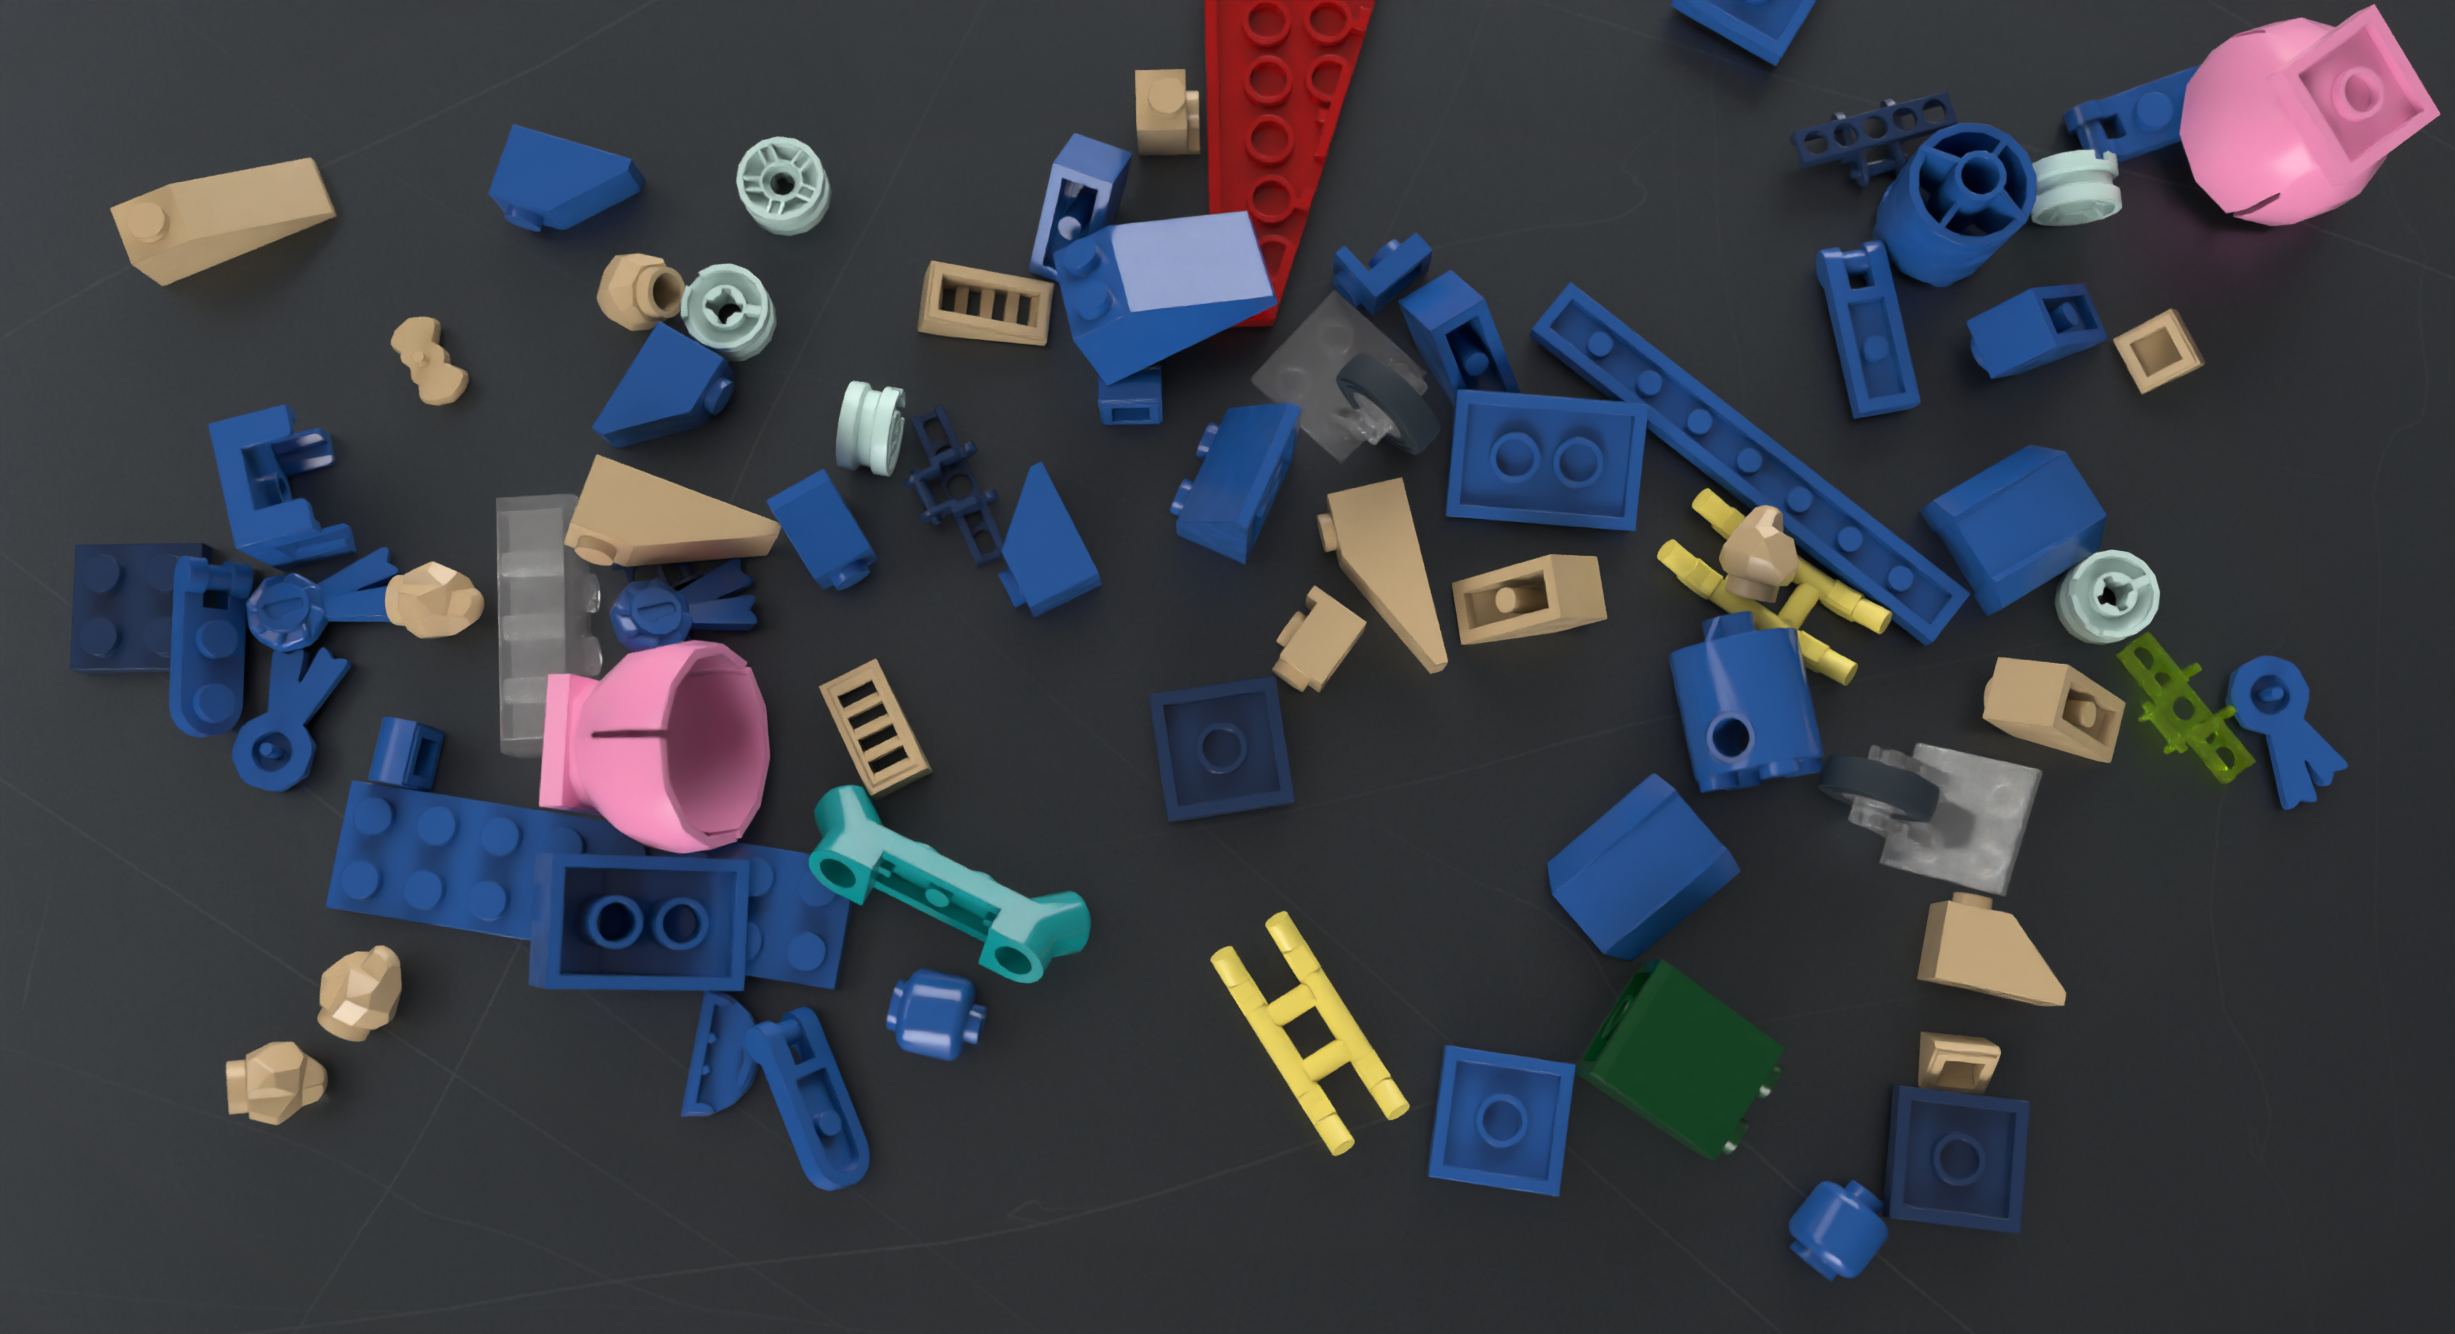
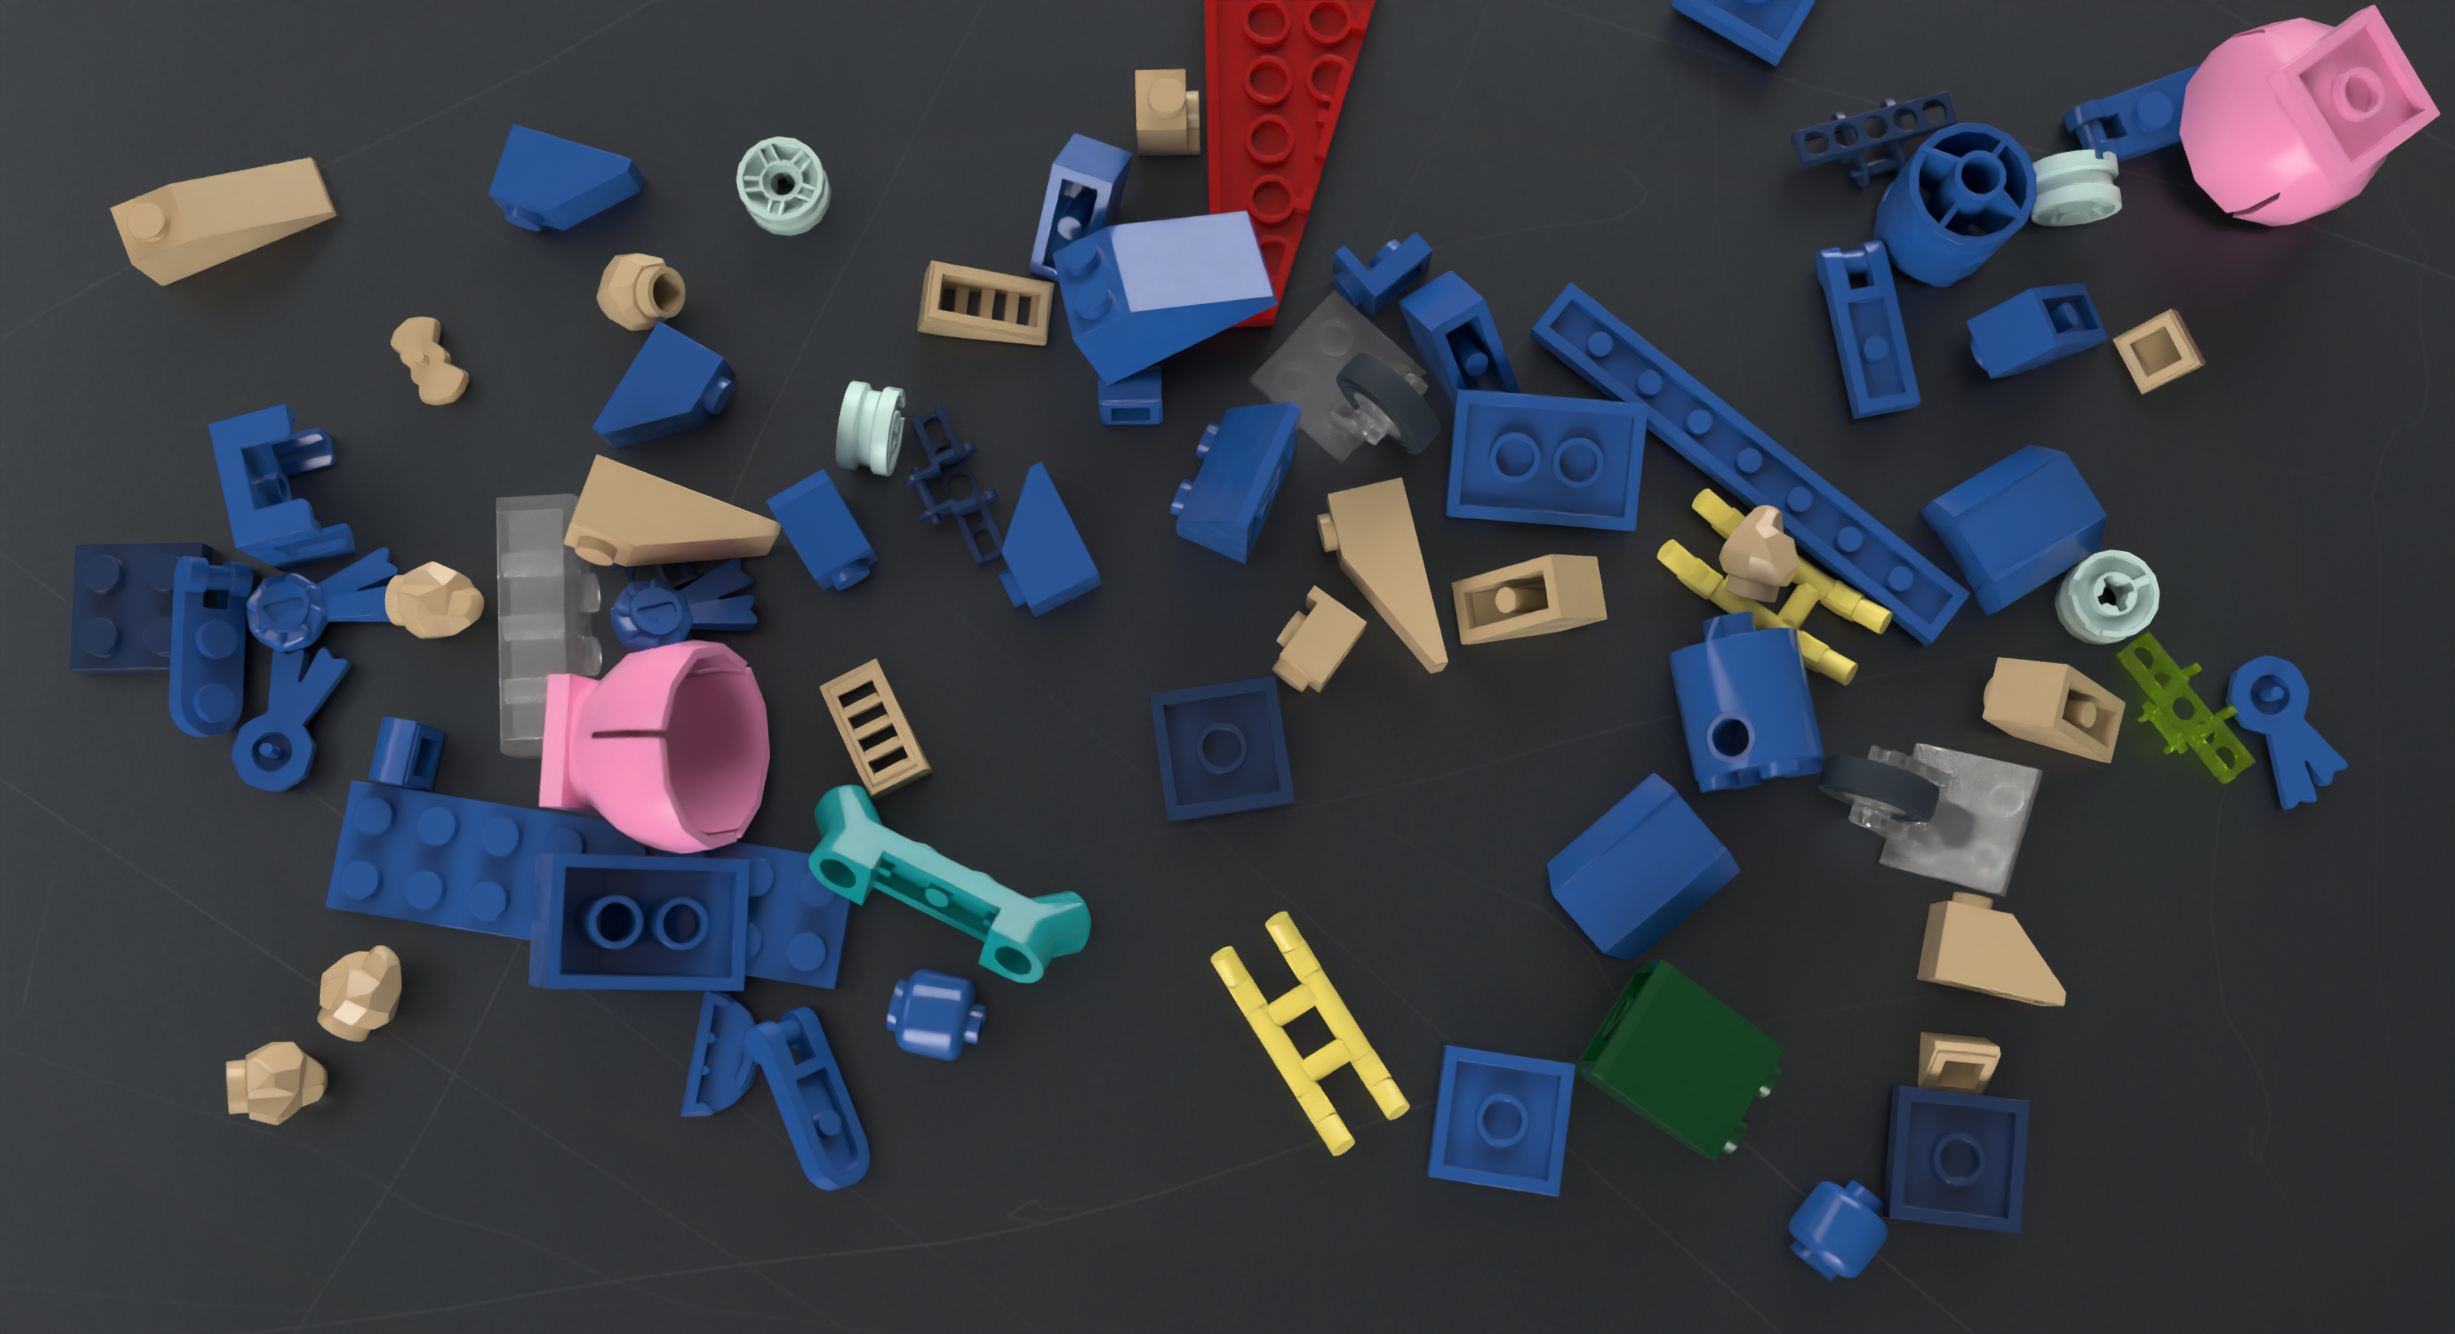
(744, 332): light aqua wheel -> none

